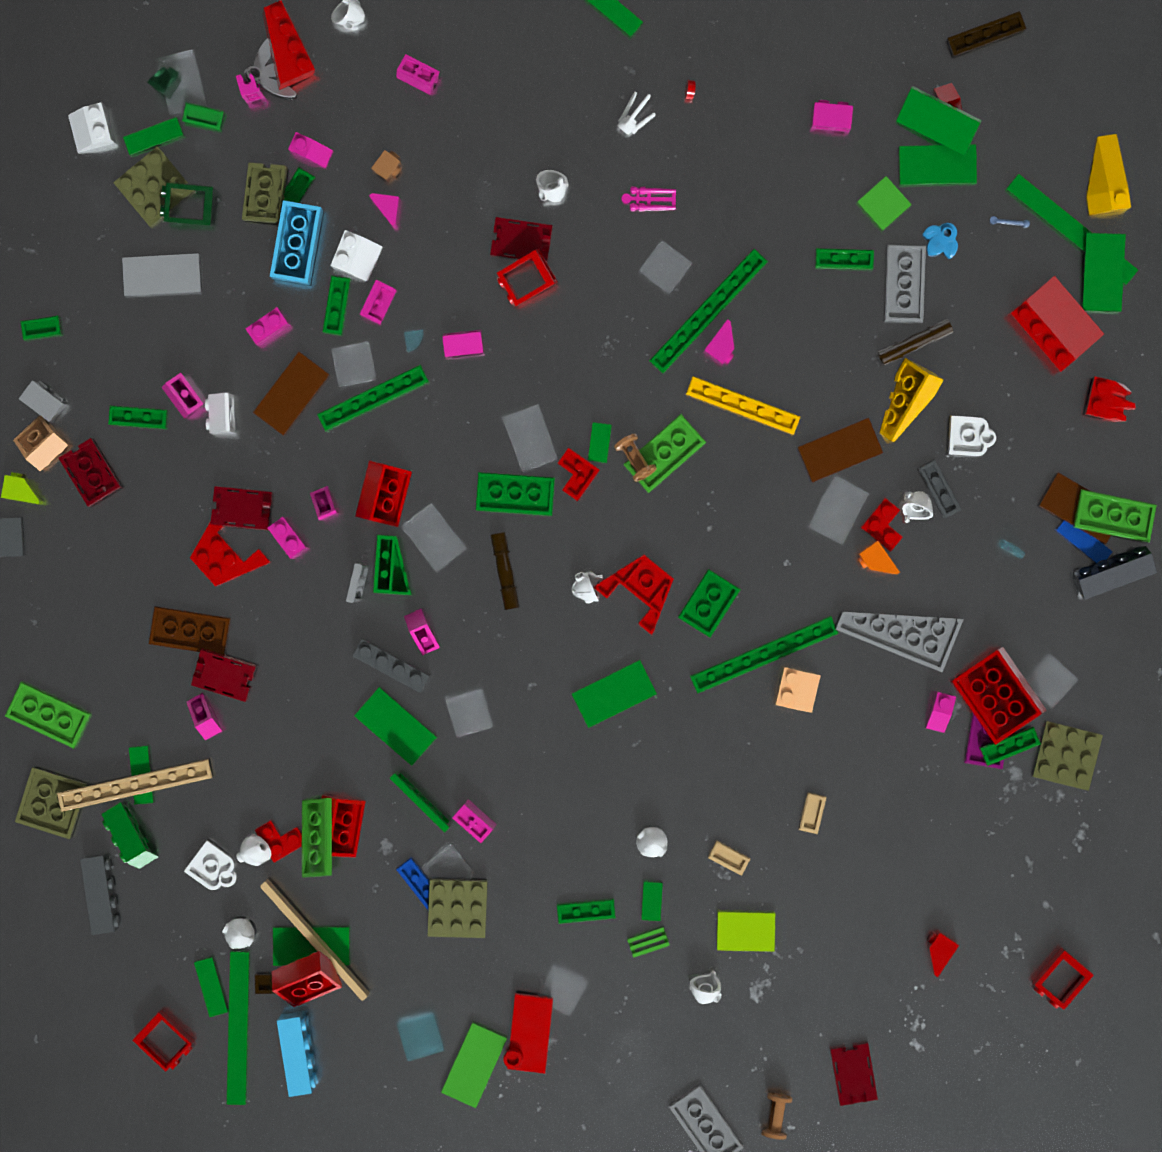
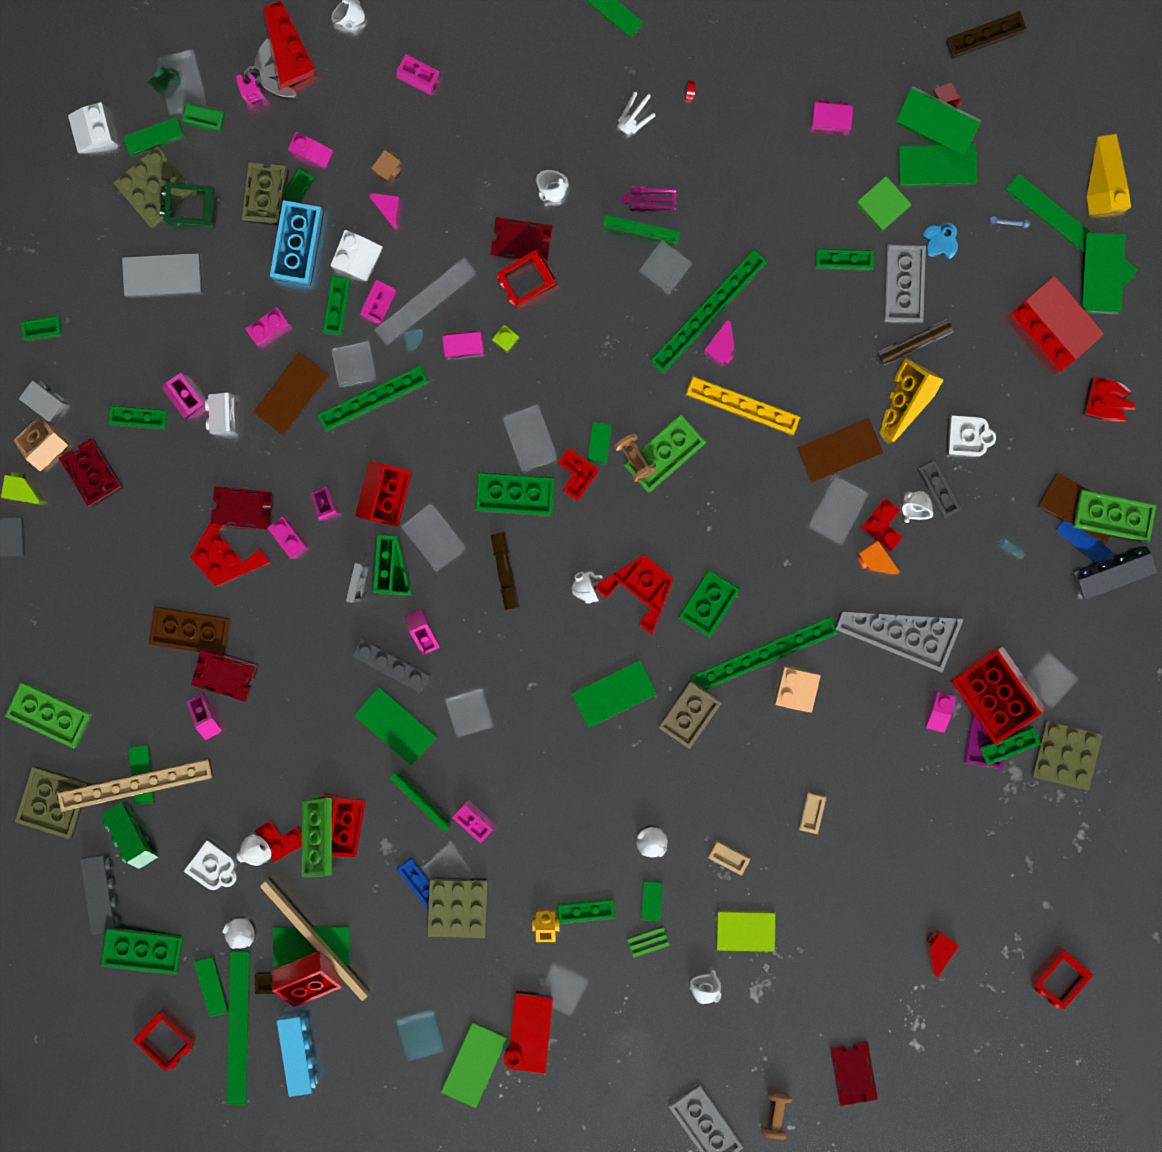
(141, 951): none -> green tile
(425, 301): none -> clear tile
(505, 338): none -> lime plate
(545, 926): none -> yellow brick
(641, 229): none -> green tile
(690, 714): none -> dark tan tile

